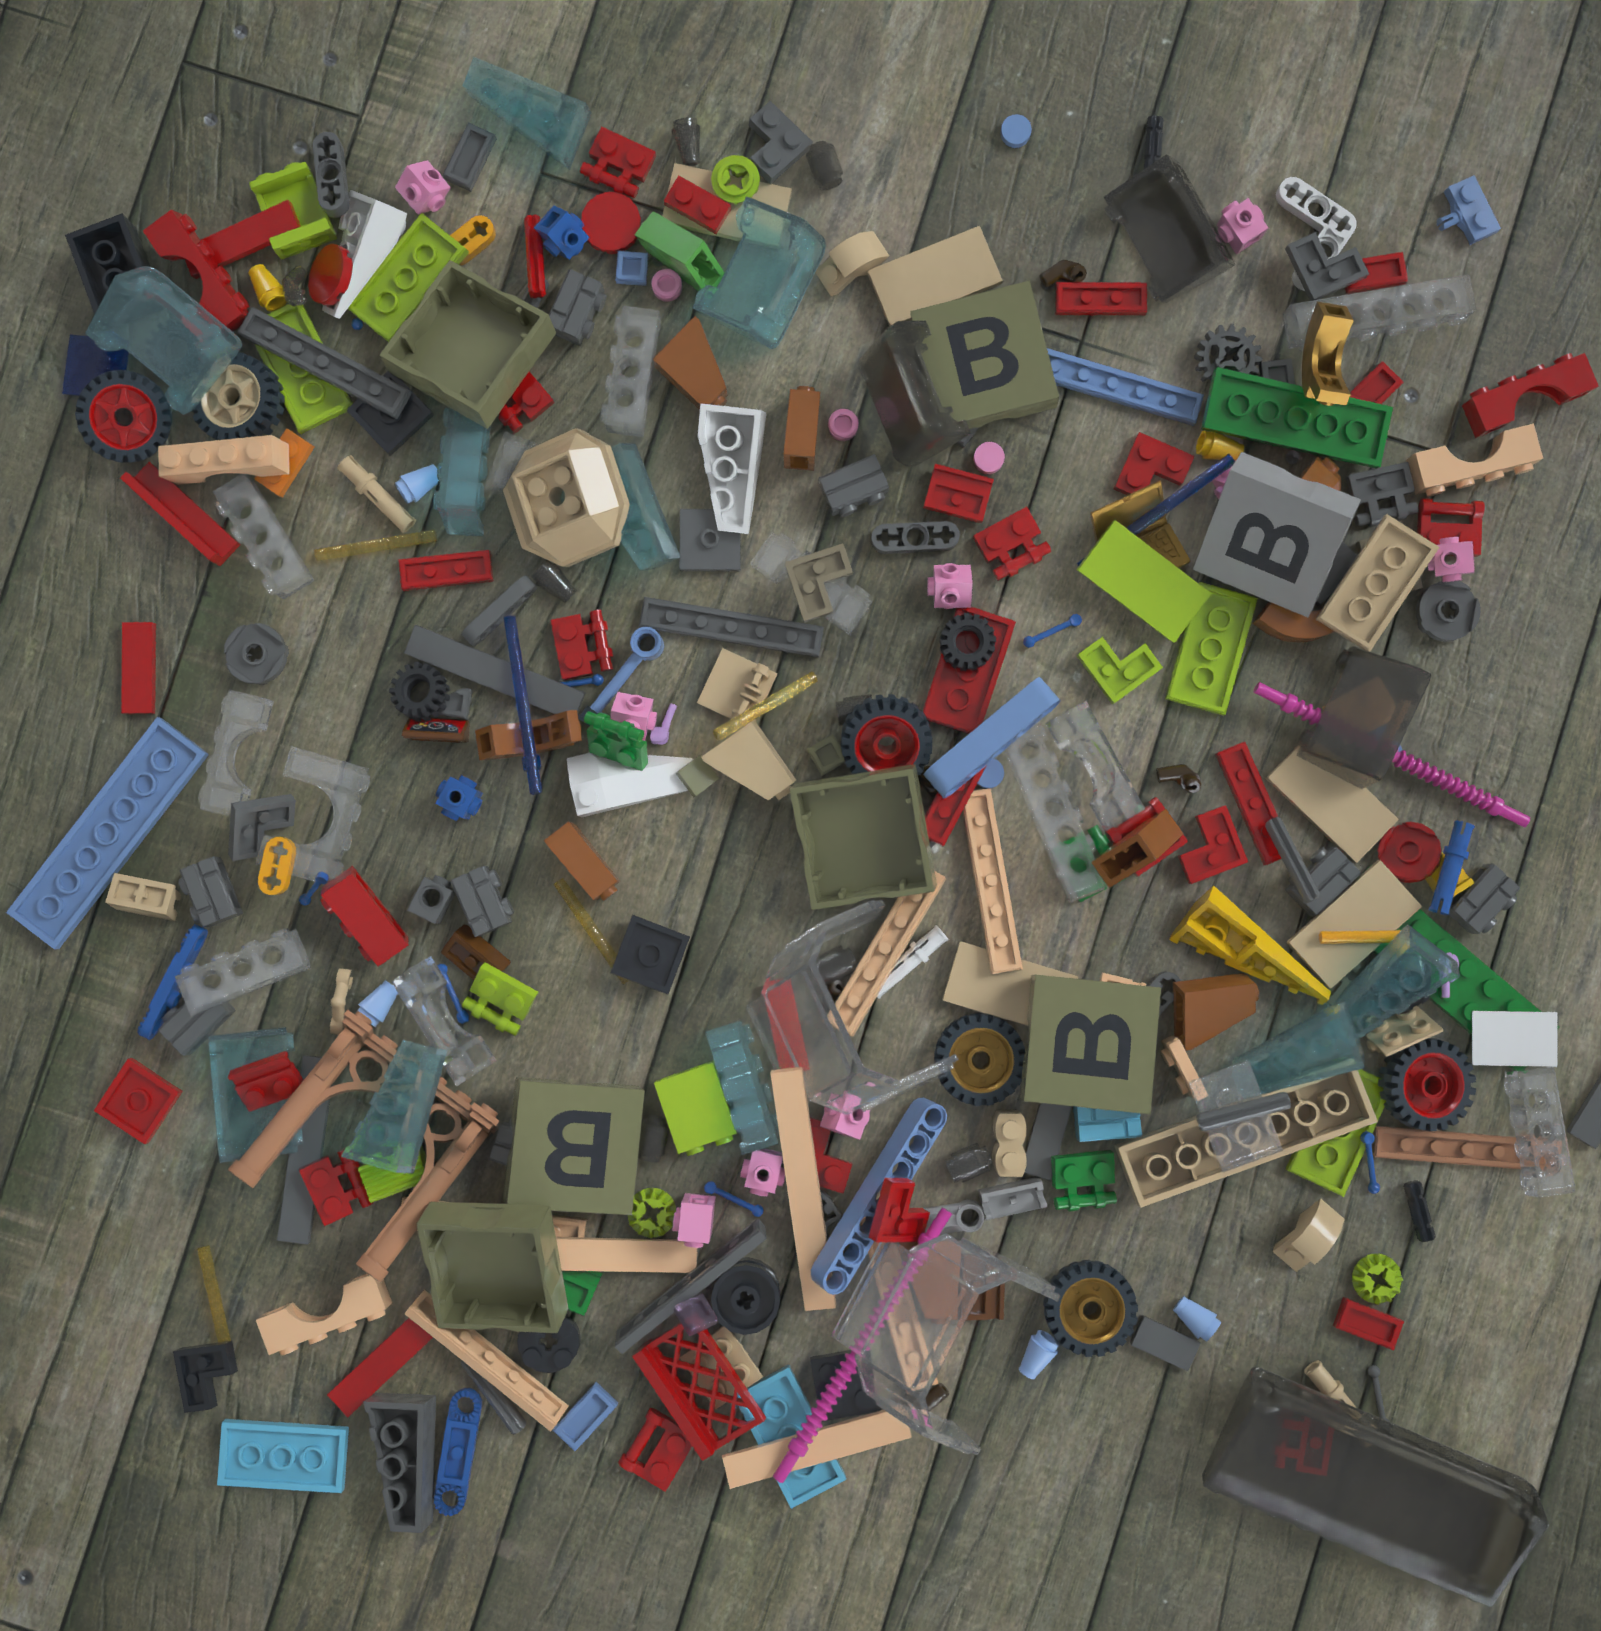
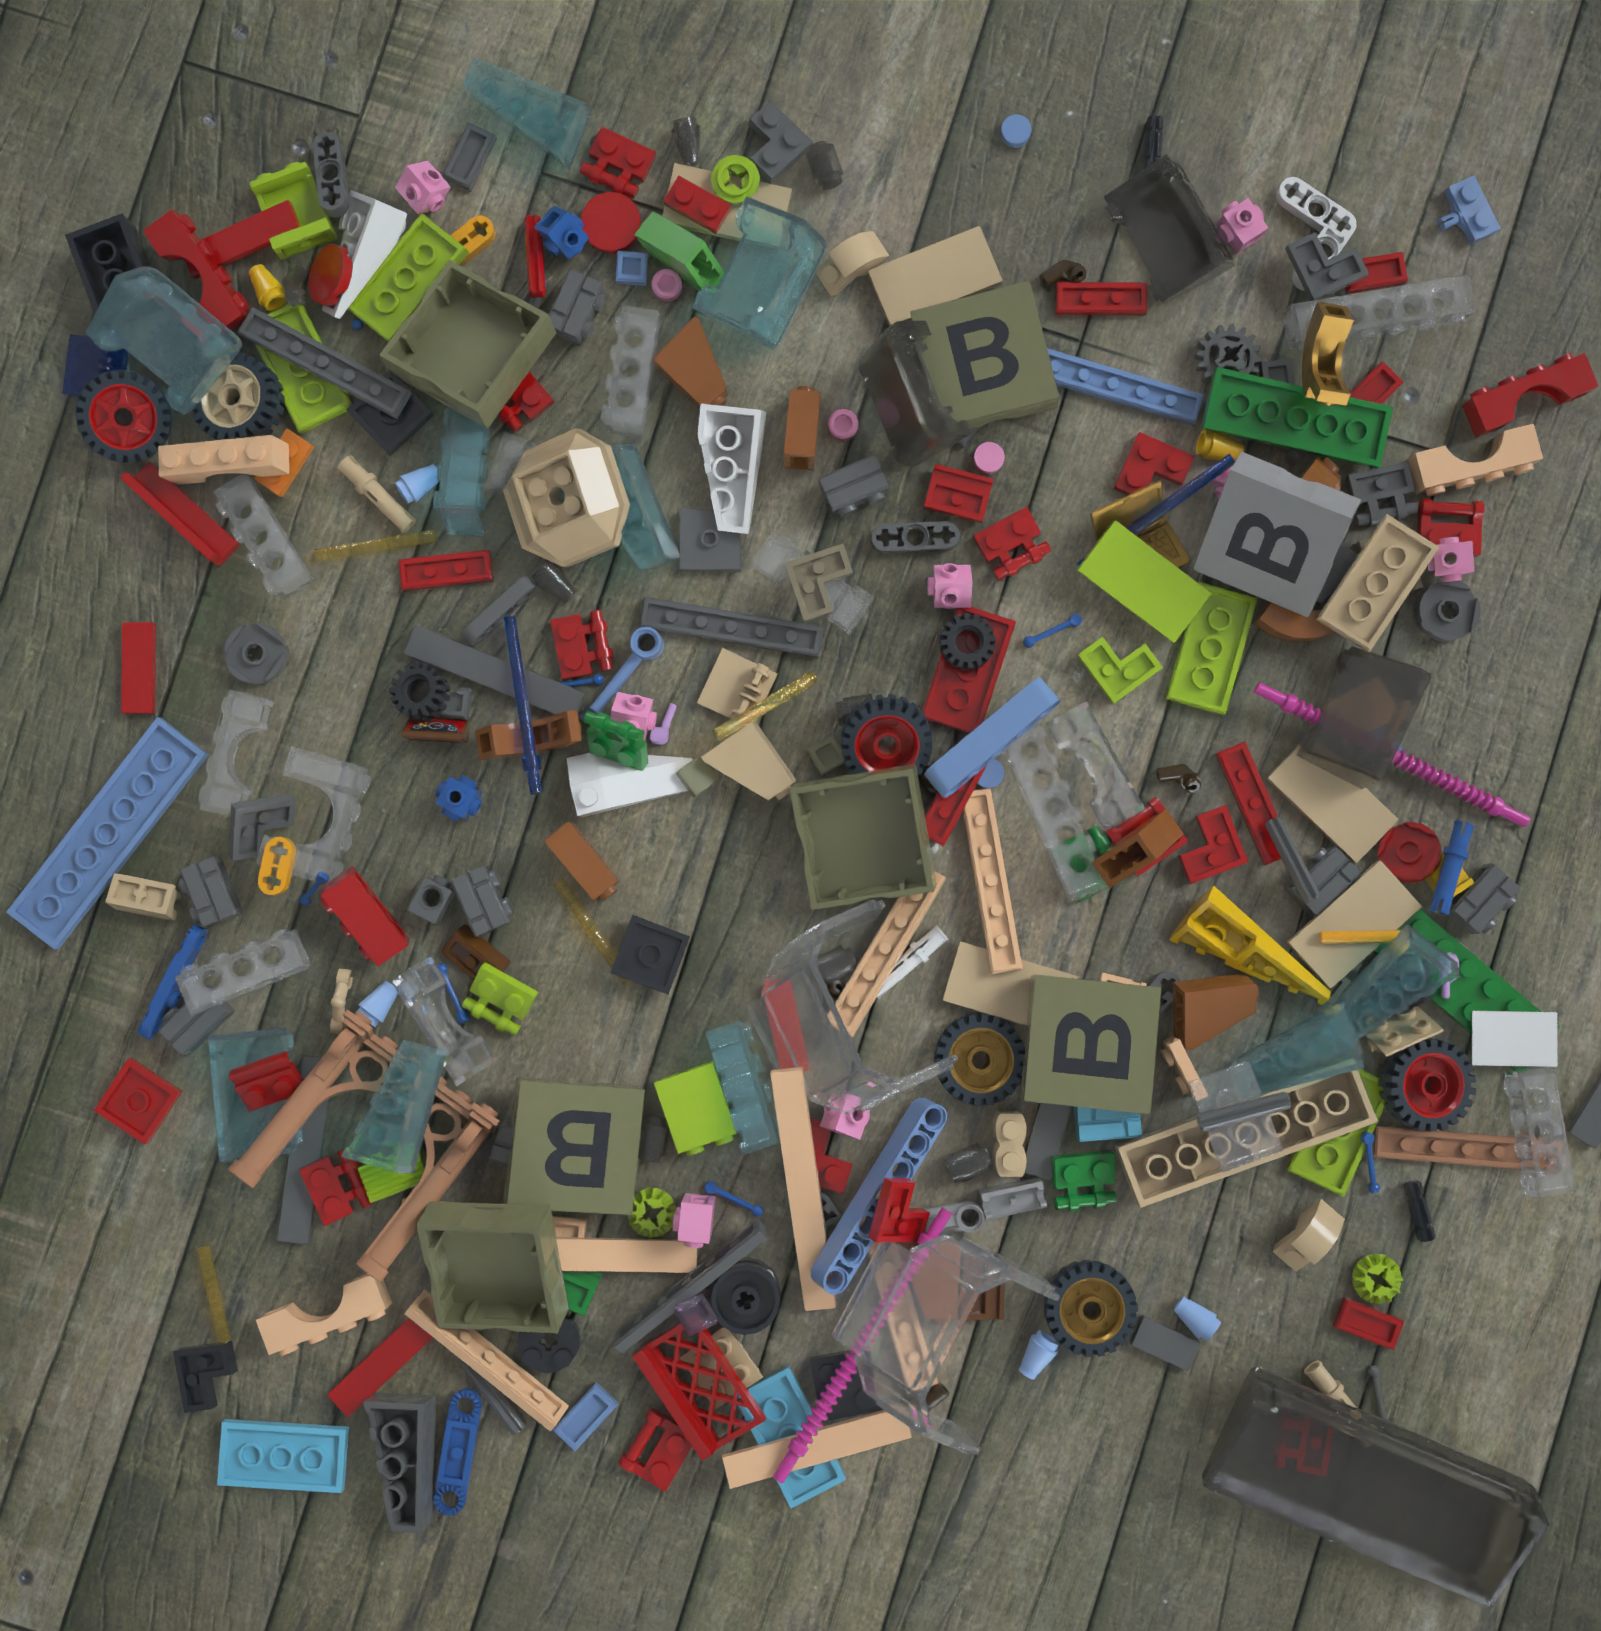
(767, 1160): bright pink brick -> none

